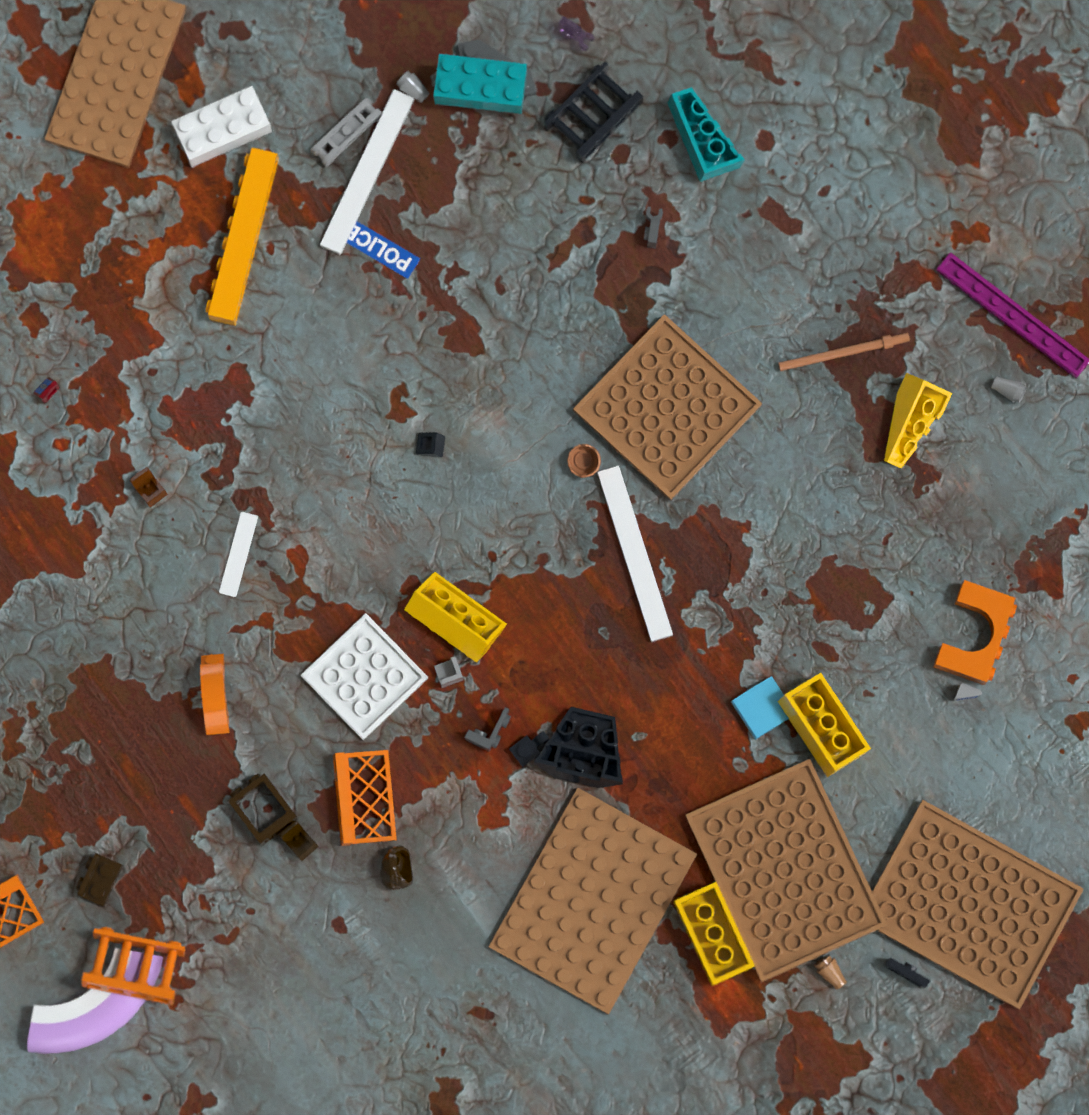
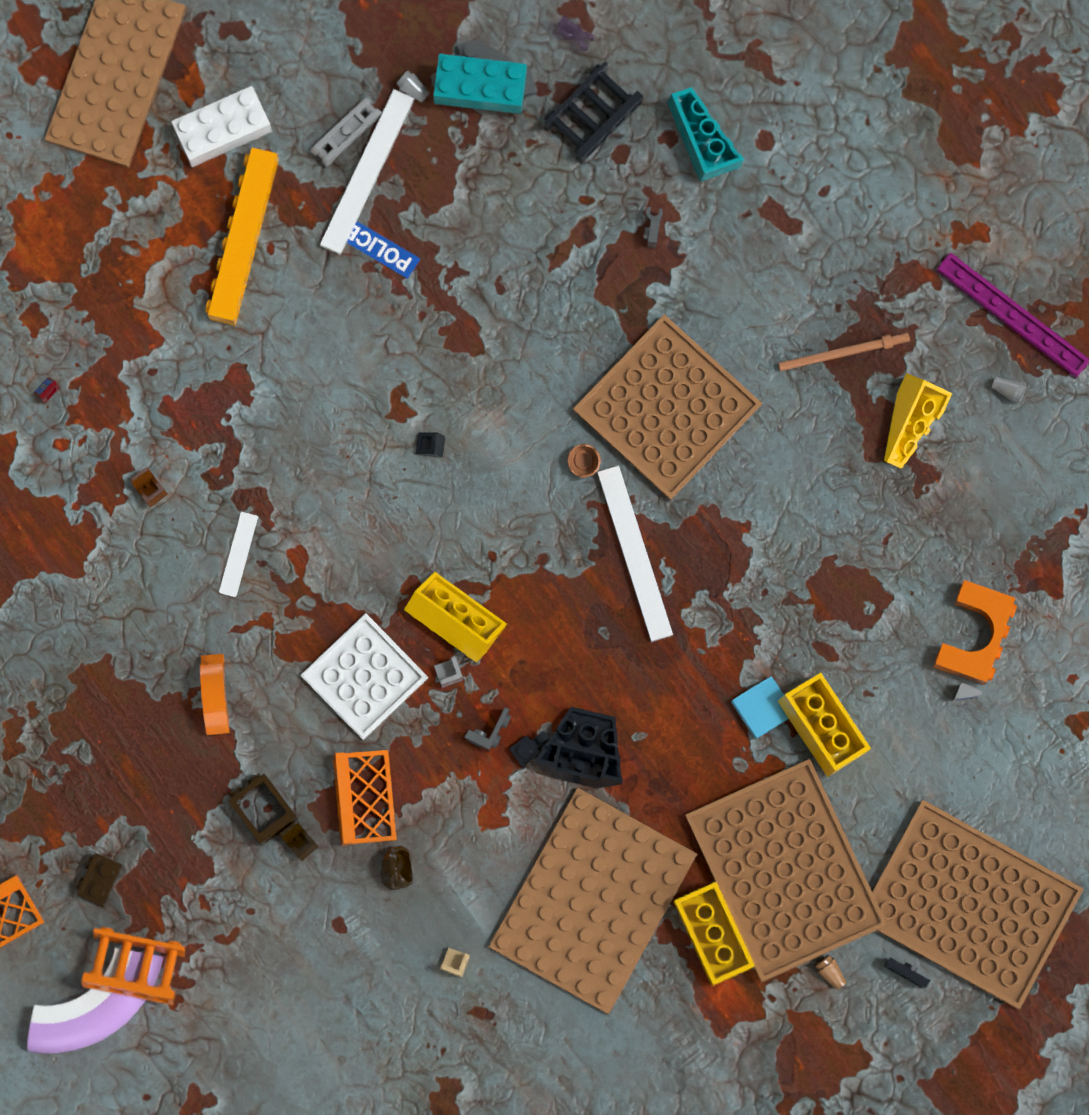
(455, 962): none -> tan panel

